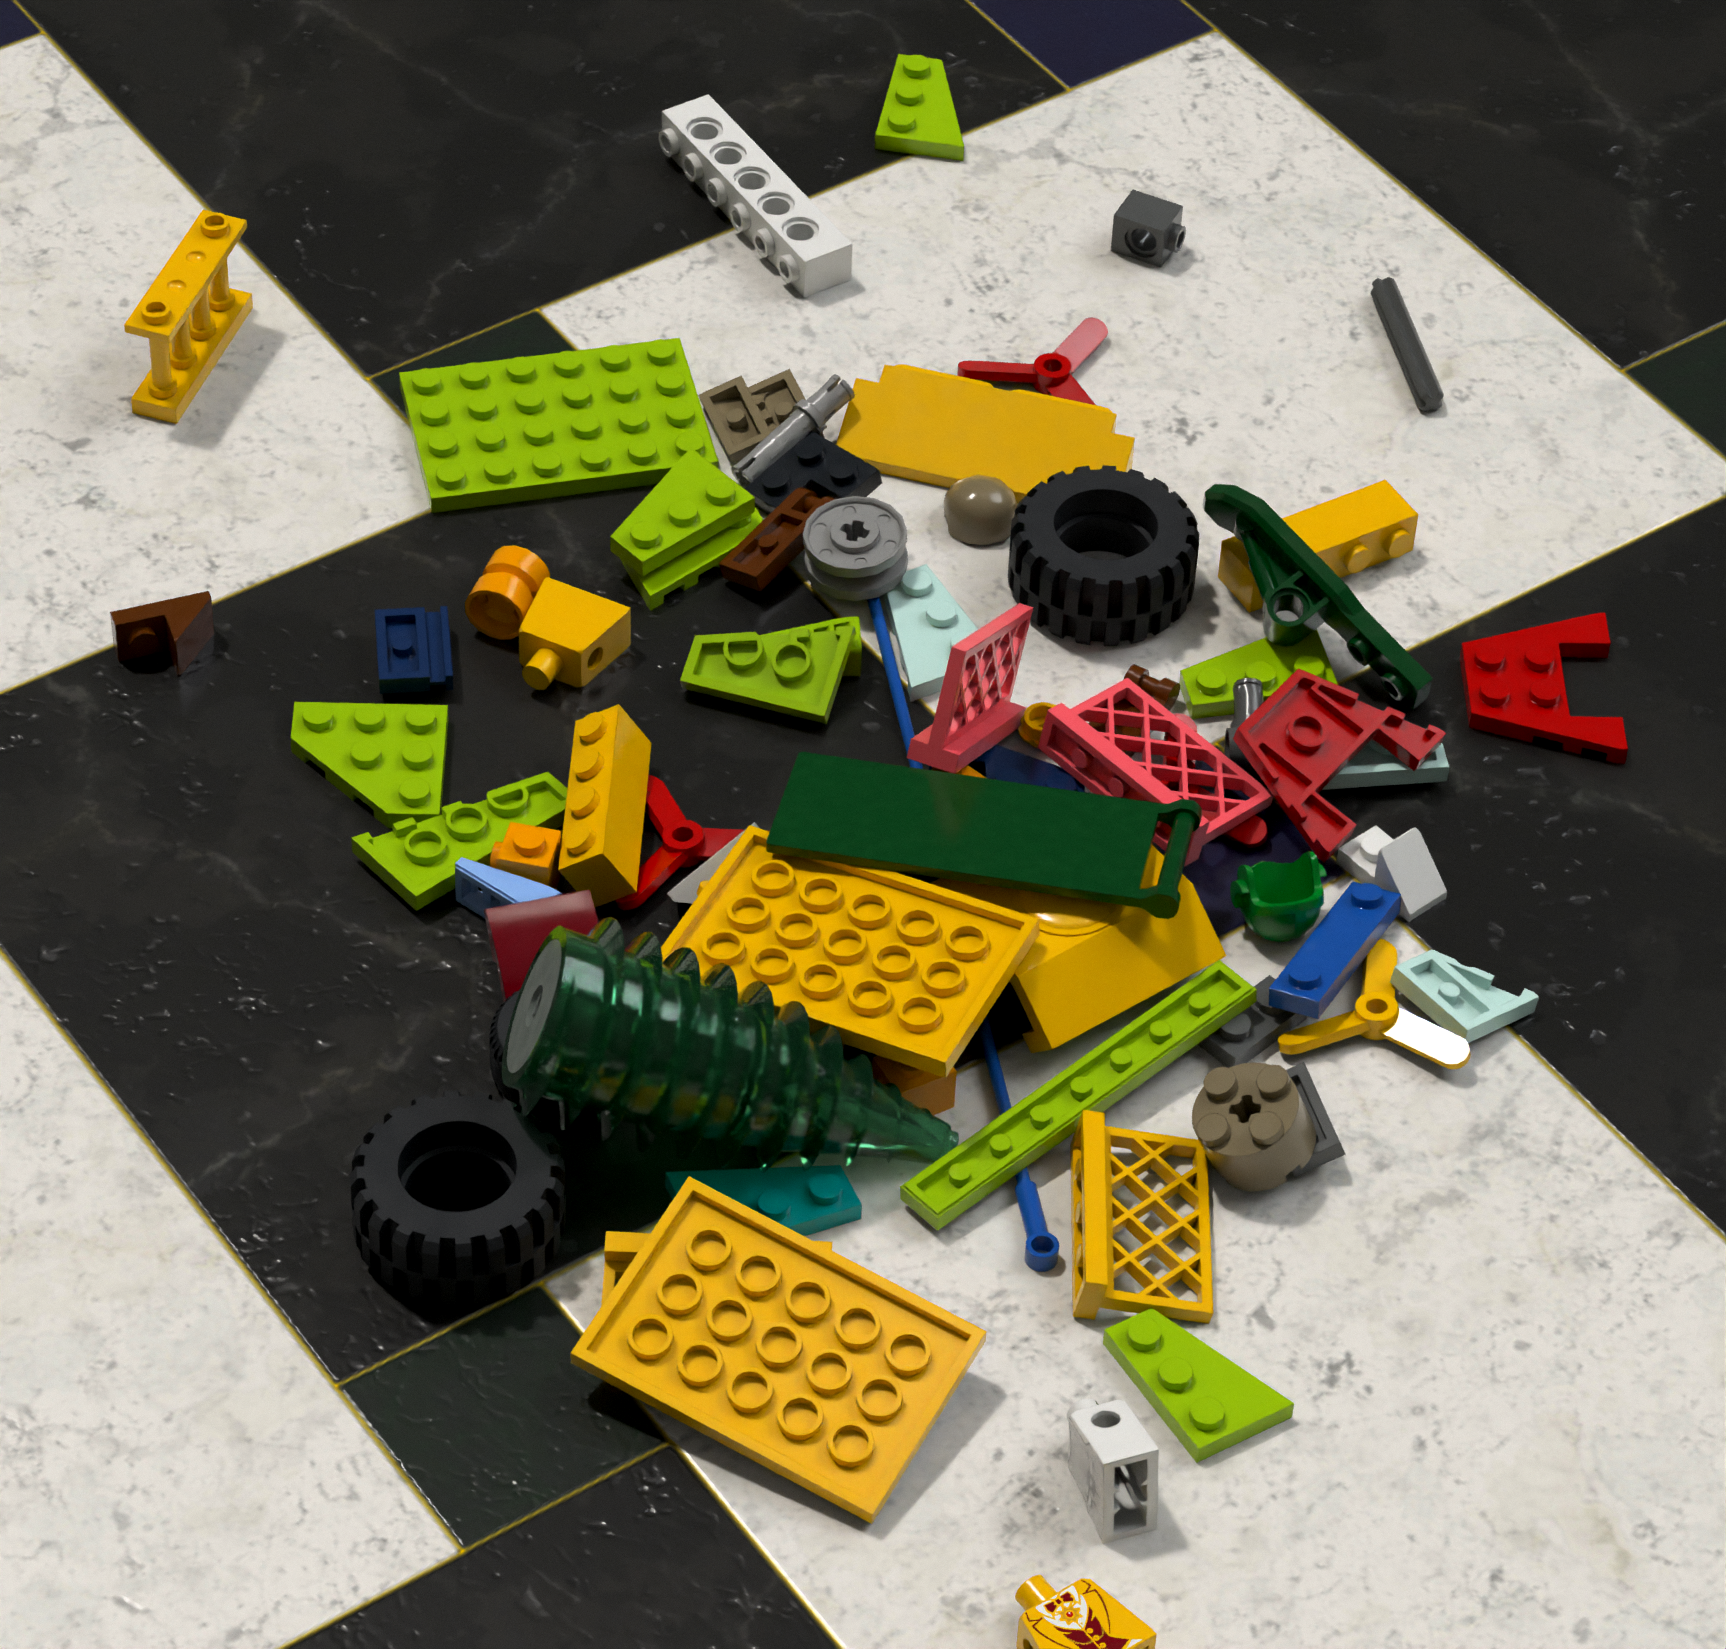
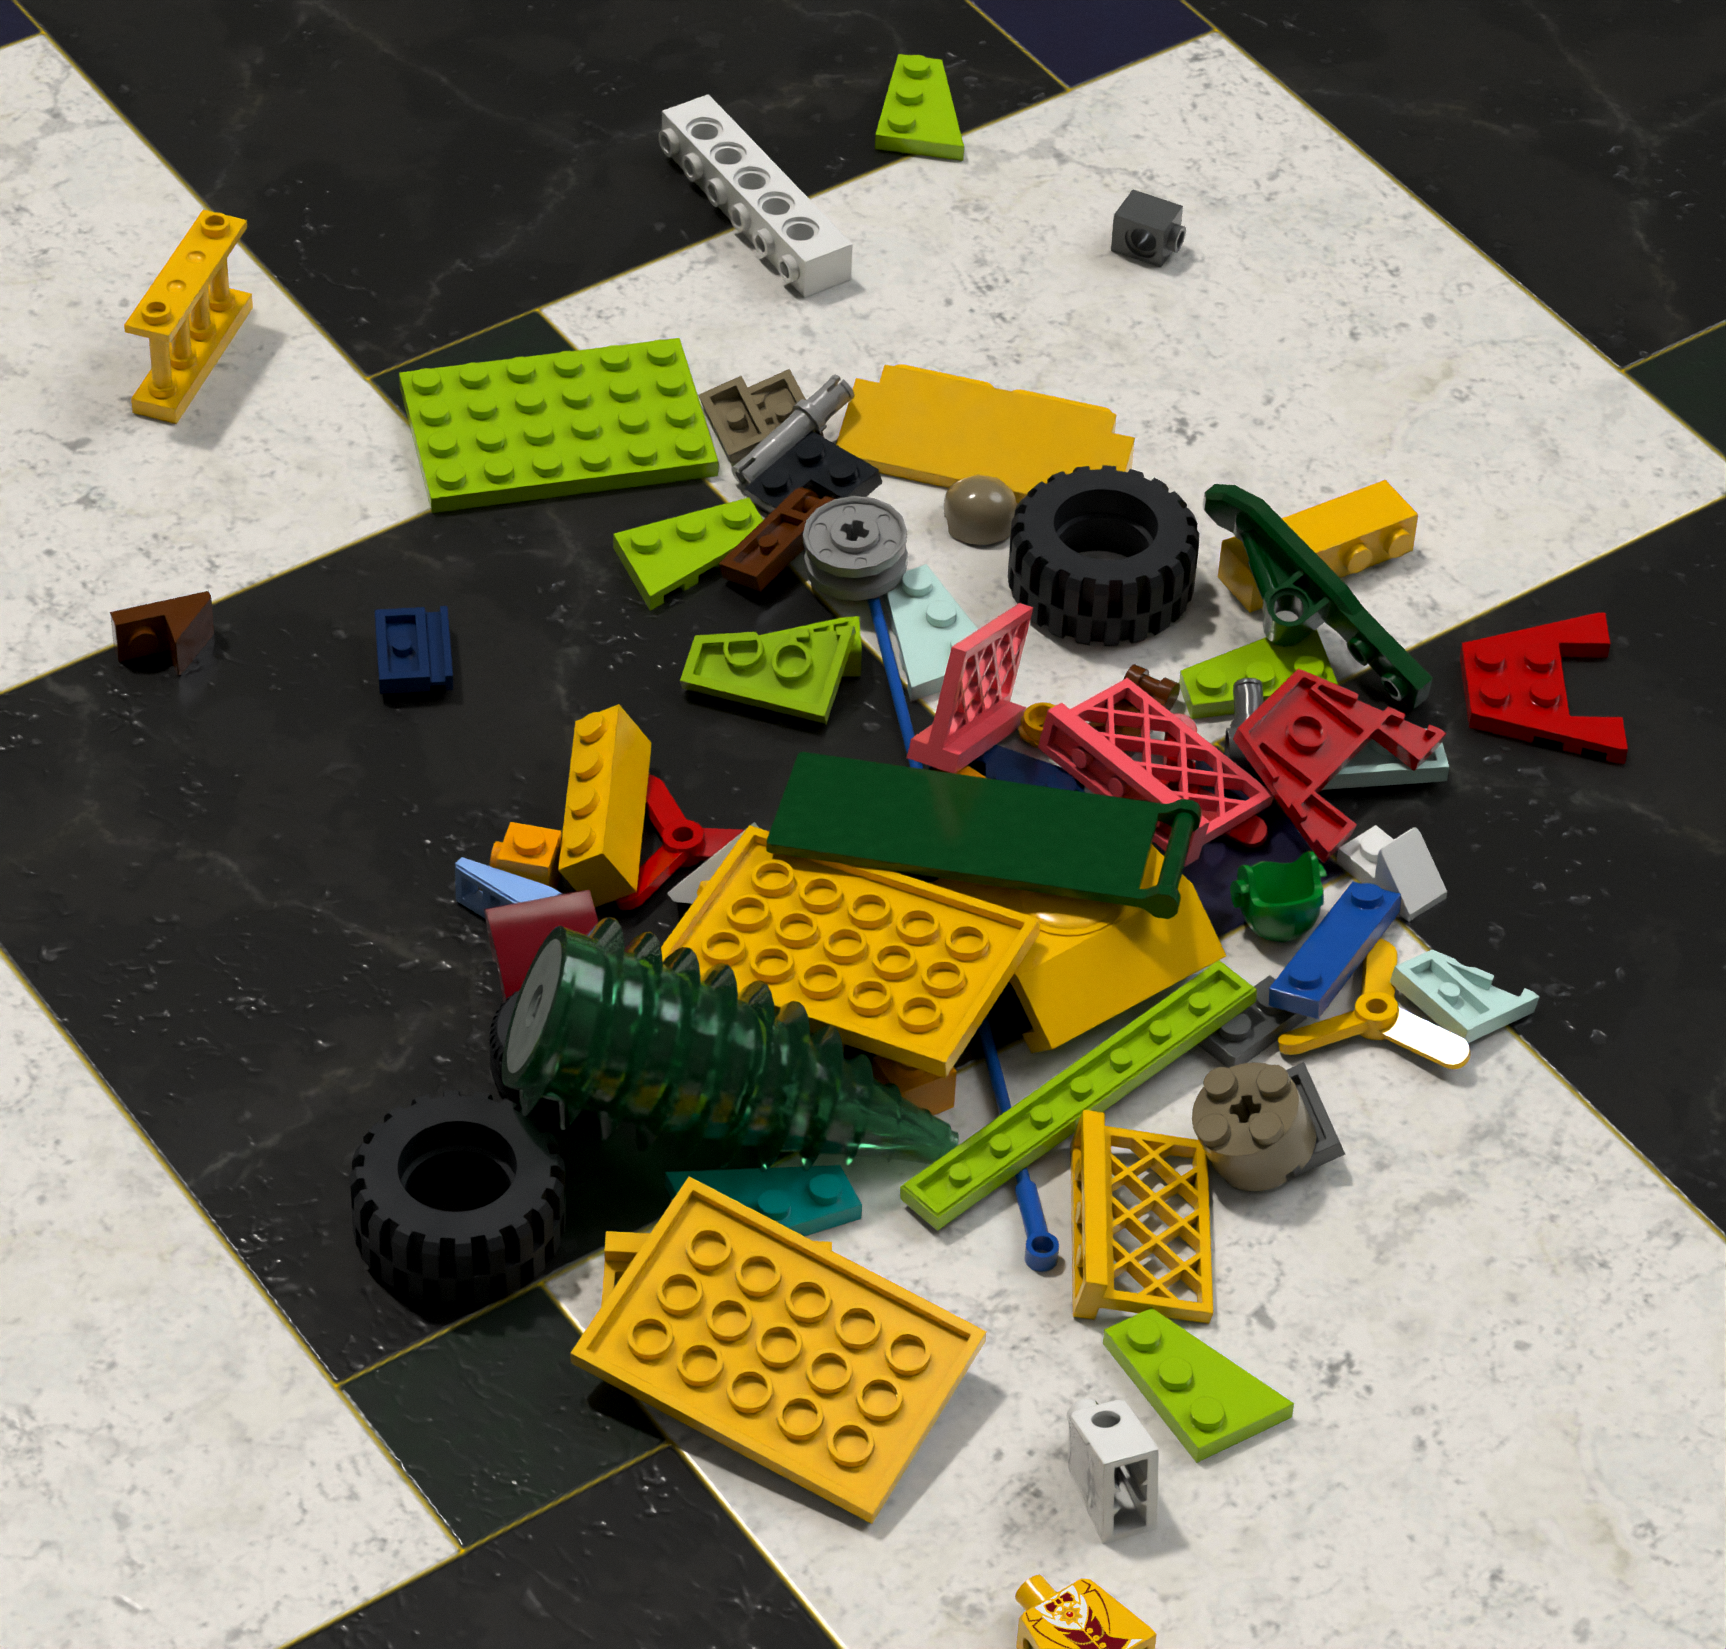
(377, 753): lime plate -> none
(422, 856): lime wing -> none
(505, 591): light orange wheel -> none
(570, 635): yellow torso -> none
(680, 513): lime wing -> none
(1051, 371): red piece -> none
(1407, 344): dark grey axle -> none

